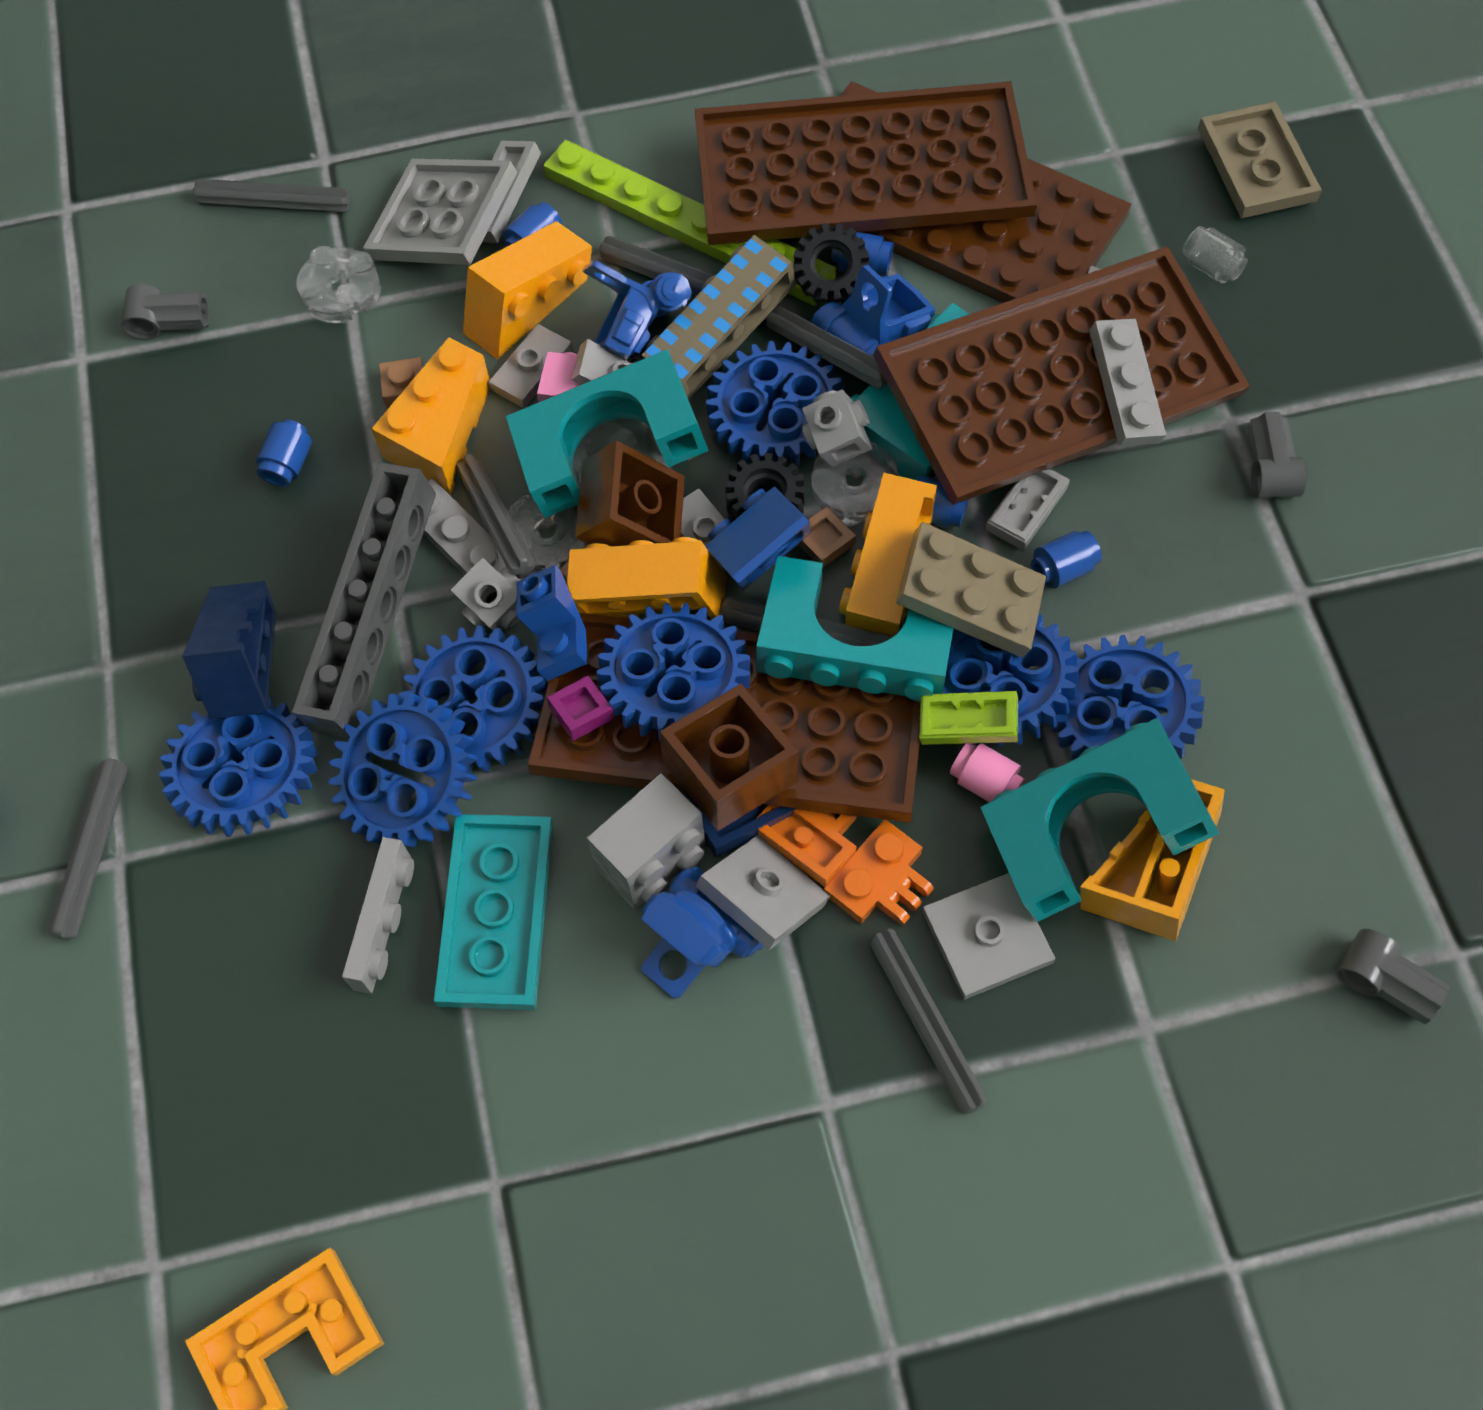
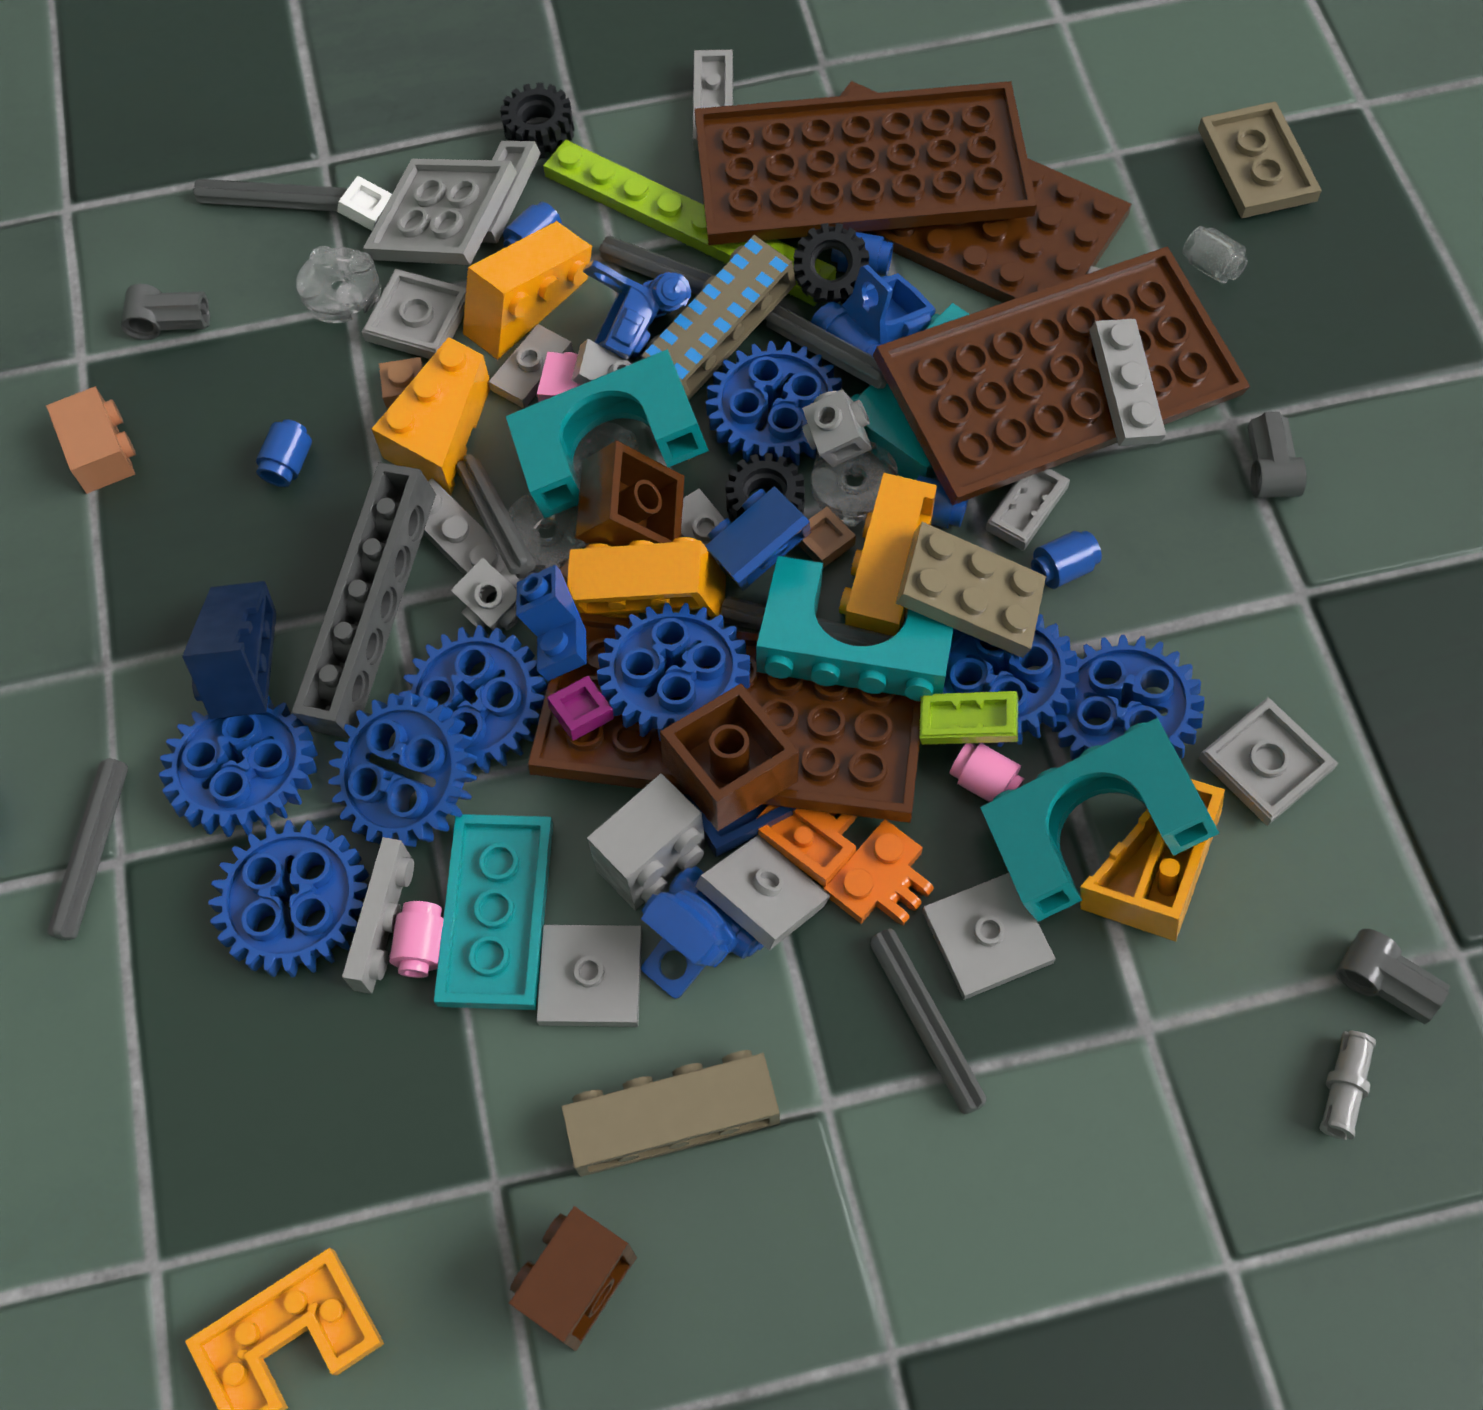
(91, 439): none -> nougat brick
(247, 903): none -> blue gear
(363, 202): none -> white plate
(415, 314): none -> light grey plate
(417, 939): none -> bright pink brick
(534, 104): none -> black tyre
(572, 1277): none -> reddish brown brick
(590, 975): none -> light grey plate
(670, 1113): none -> dark tan brick
(712, 81): none -> light grey plate
(1267, 761): none -> light grey plate
(1348, 1085): none -> light grey pin

